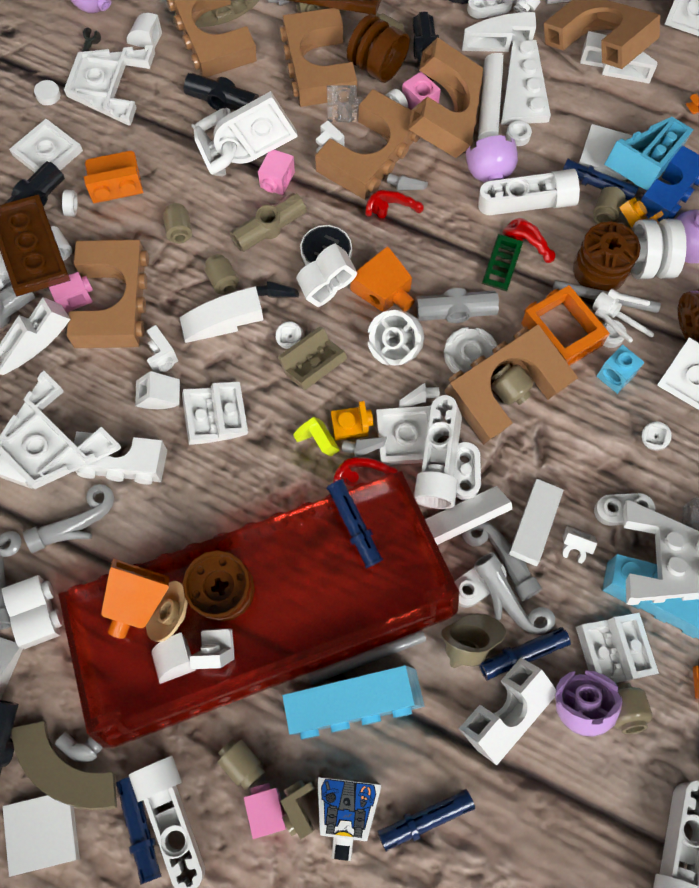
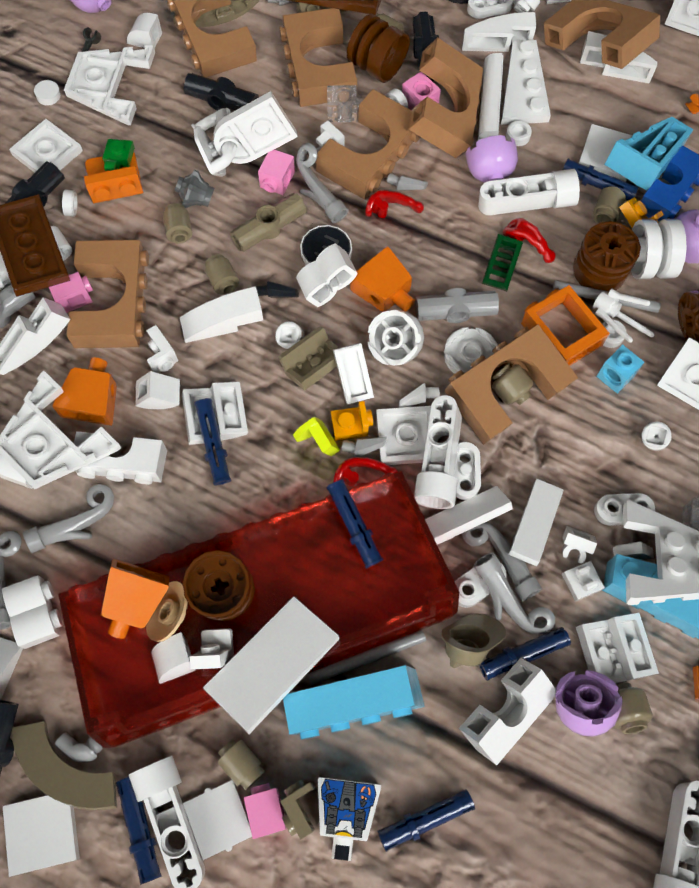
(88, 394): none -> orange torso
(118, 154): none -> green plate
(194, 190): none -> dark grey rock
(218, 819): none -> white piece
(219, 474): none -> dark blue pin
(271, 664): none -> white tile
(318, 191): none -> light grey plant
(353, 373): none -> white tile
(583, 581): none -> white tile
(634, 550): none -> white tile

